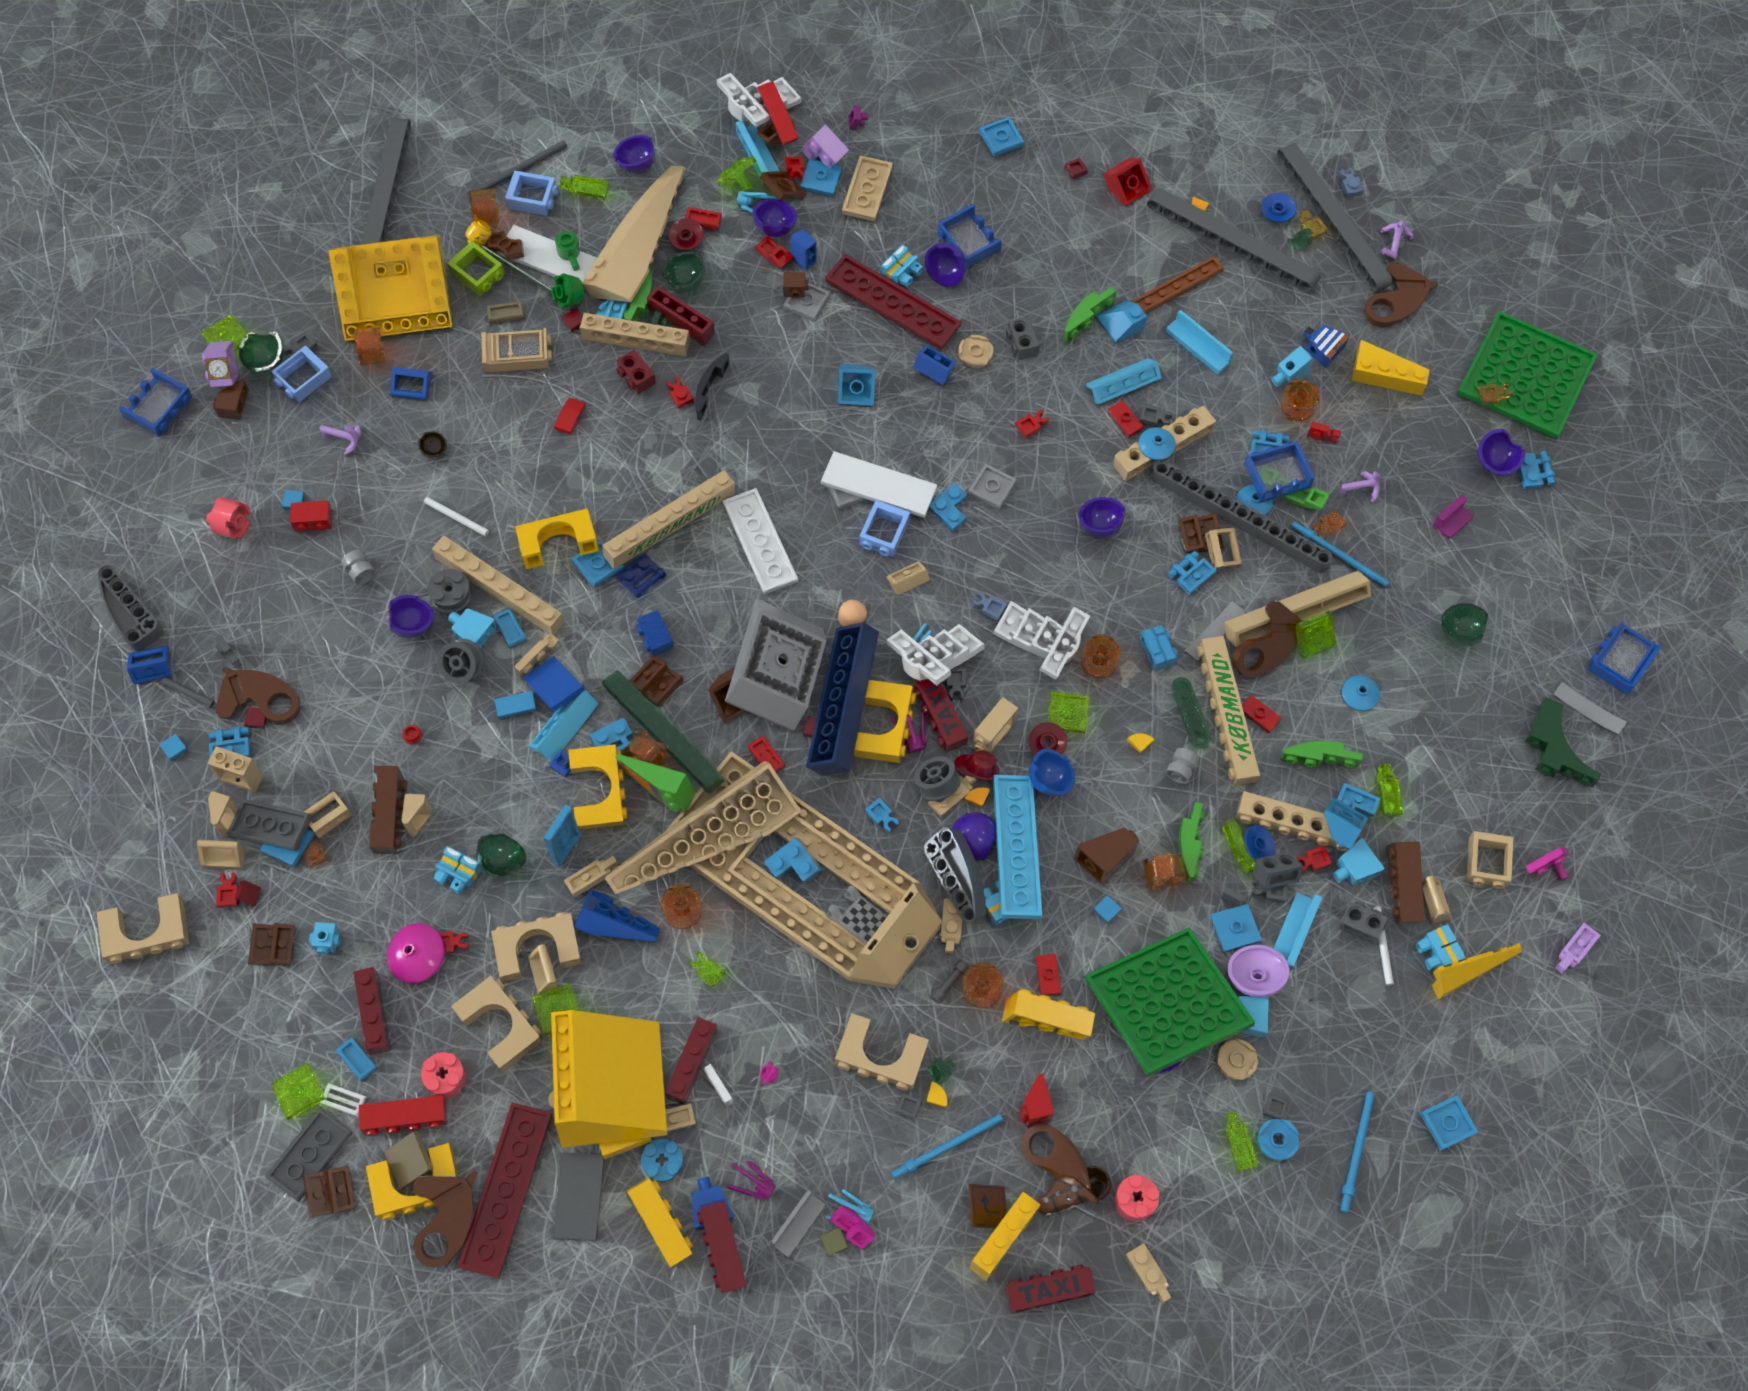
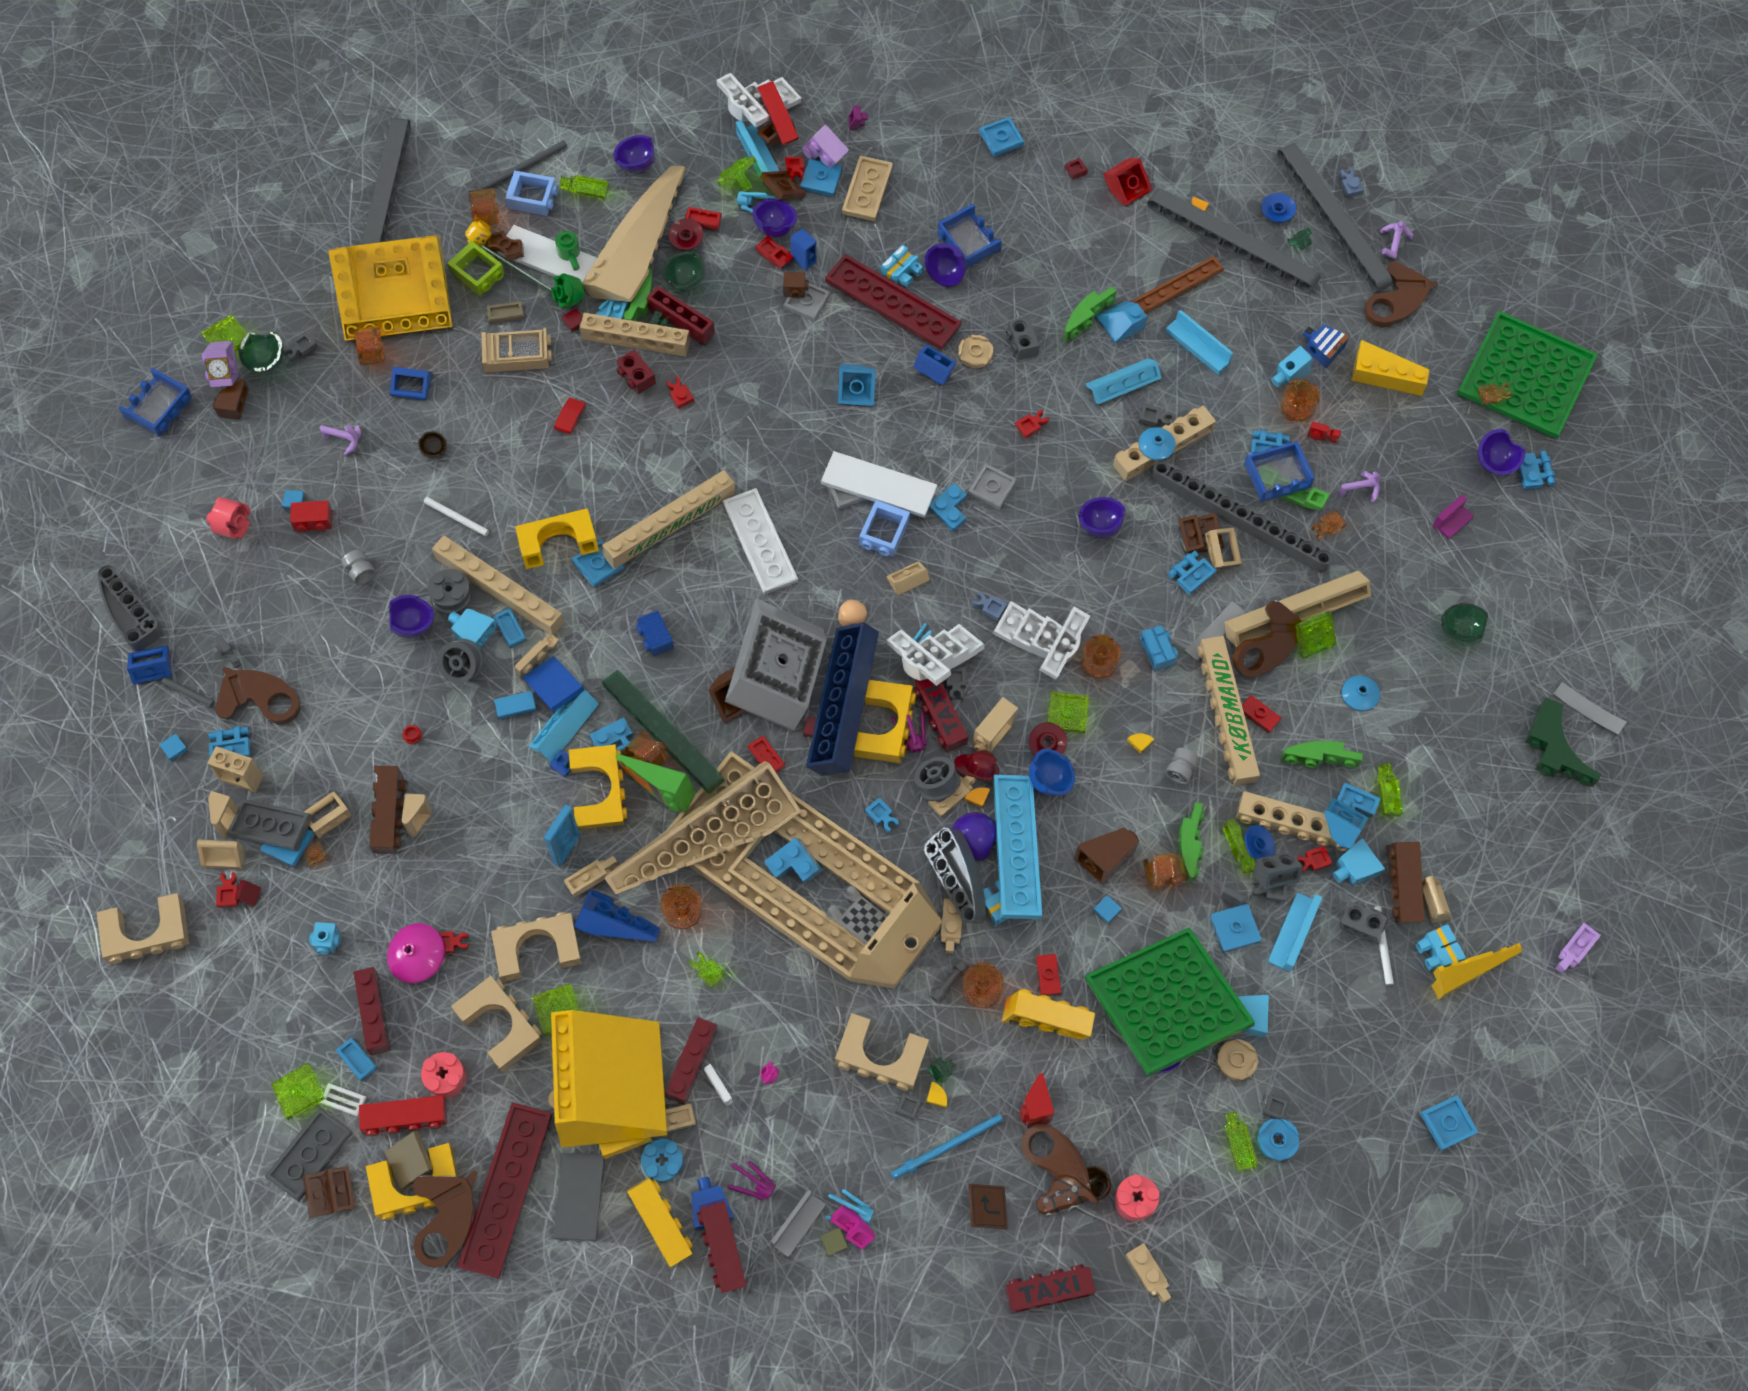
(255, 718): dark red tile -> none
(271, 944): reddish brown slope -> none
(292, 364): light blue window -> none
(457, 867): medium azure hips -> none
(500, 855): clear green cylinder -> none
(542, 969): tan tile -> none
(637, 572): clear blue plate -> none
(656, 681): reddish brown slope -> none
(717, 368): black slope -> none
(1003, 1236): yellow arch -> none
(1125, 419): red plate -> none
(1191, 712): clear green plate -> none
(1246, 496): dark azure dish -> none
(1261, 963): lavender dish -> none
(1309, 534): dark azure bar -> none
(1315, 224): clear yellow plate -> none
(1348, 1190): dark azure bar -> none
(1489, 841): tan window -> none
(1553, 858): dark pink plate -> none
(1623, 658): window -> none

